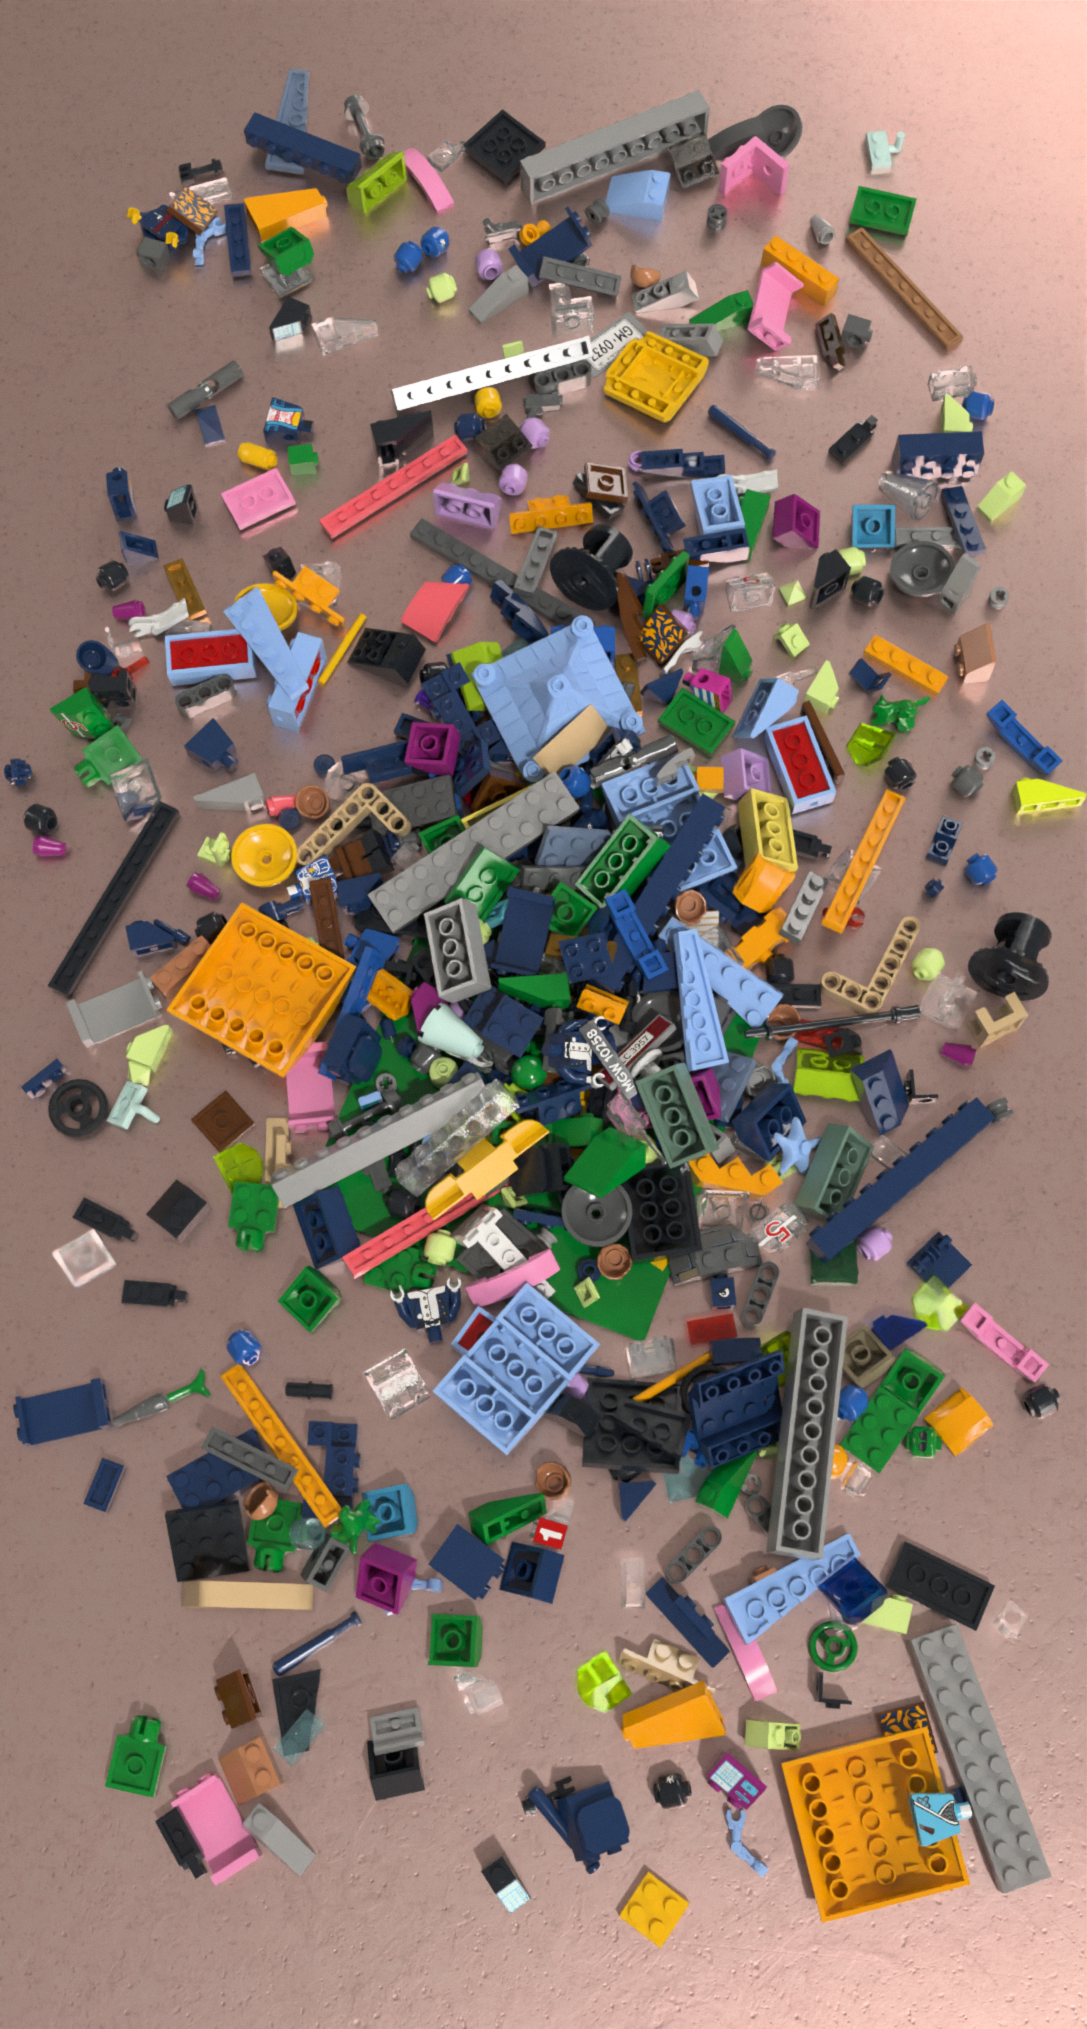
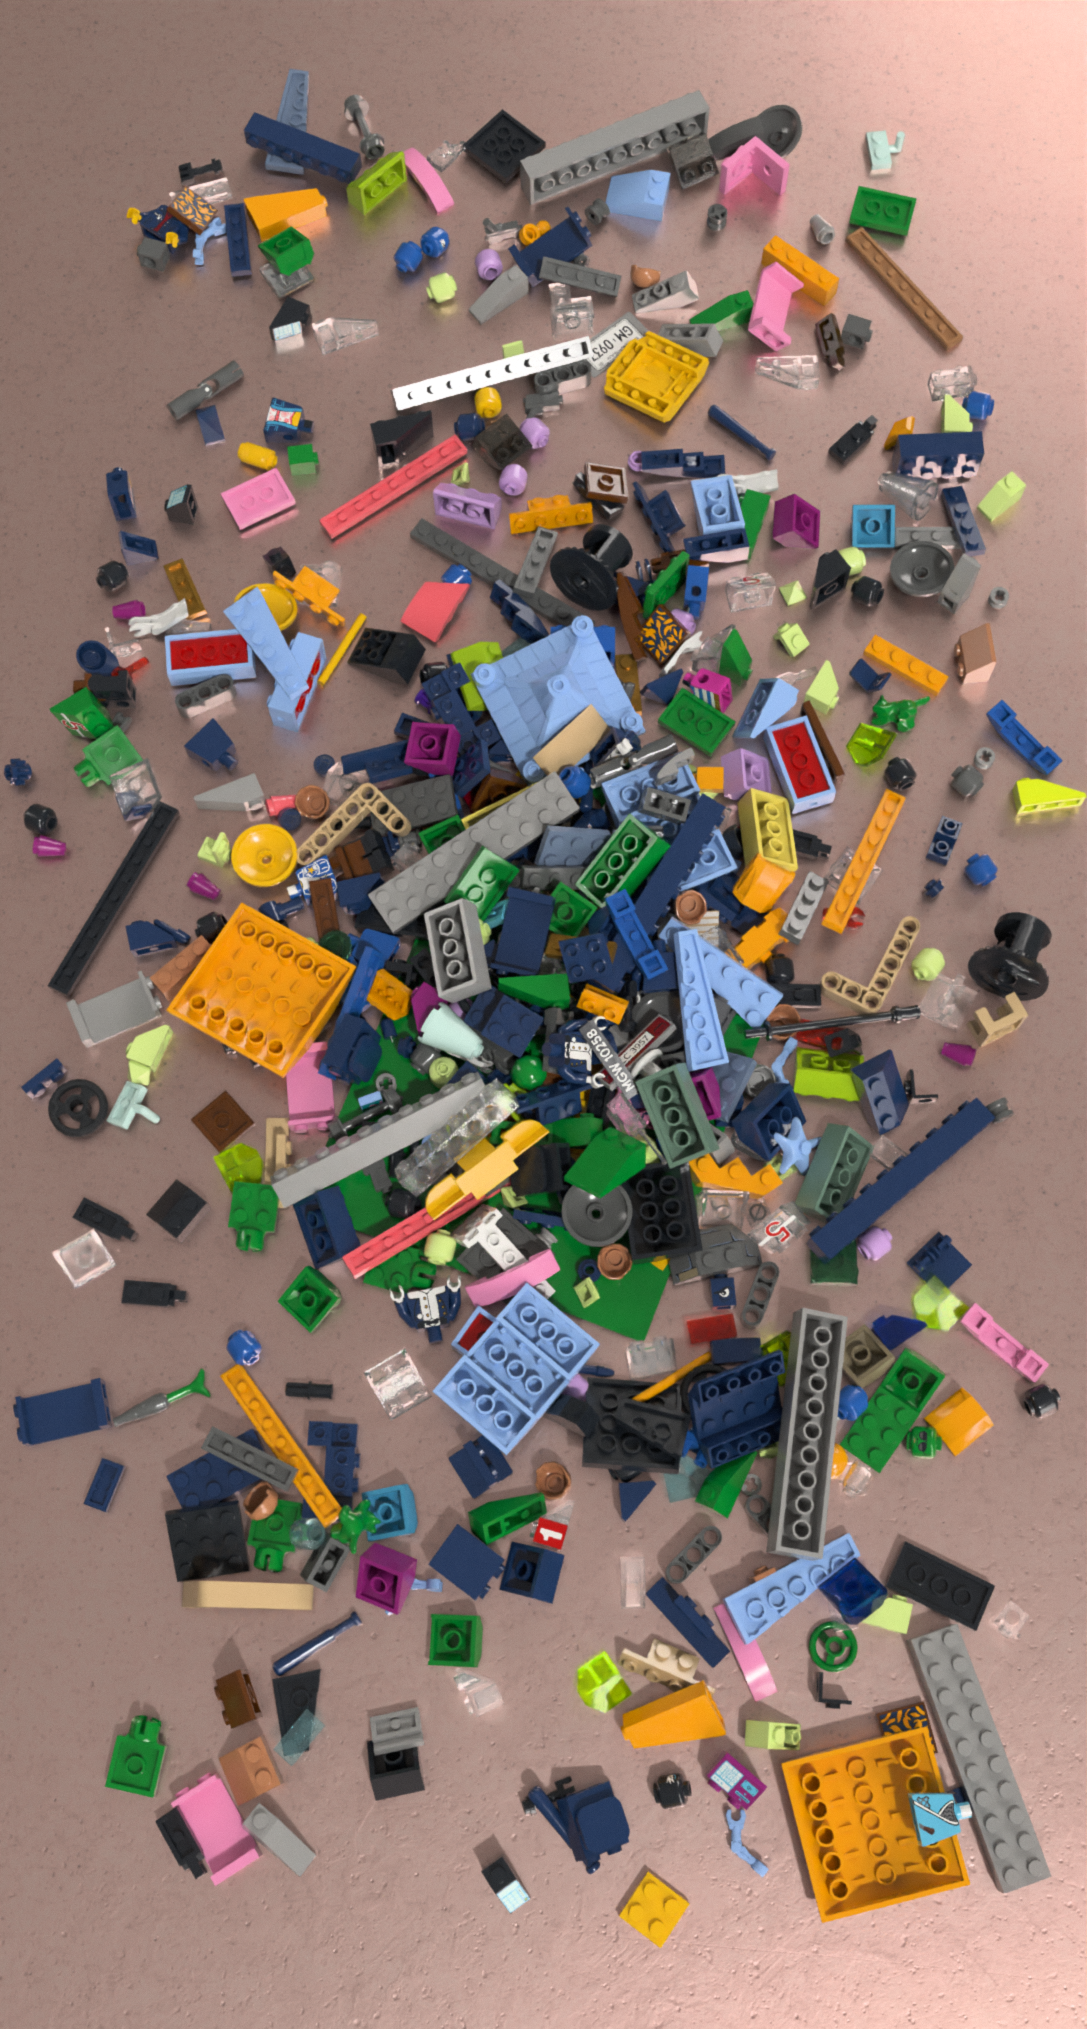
(337, 943): none -> clear green hat
(480, 1466): none -> dark blue bracket
(664, 806): none -> dark grey brick
(900, 427): none -> light orange piece

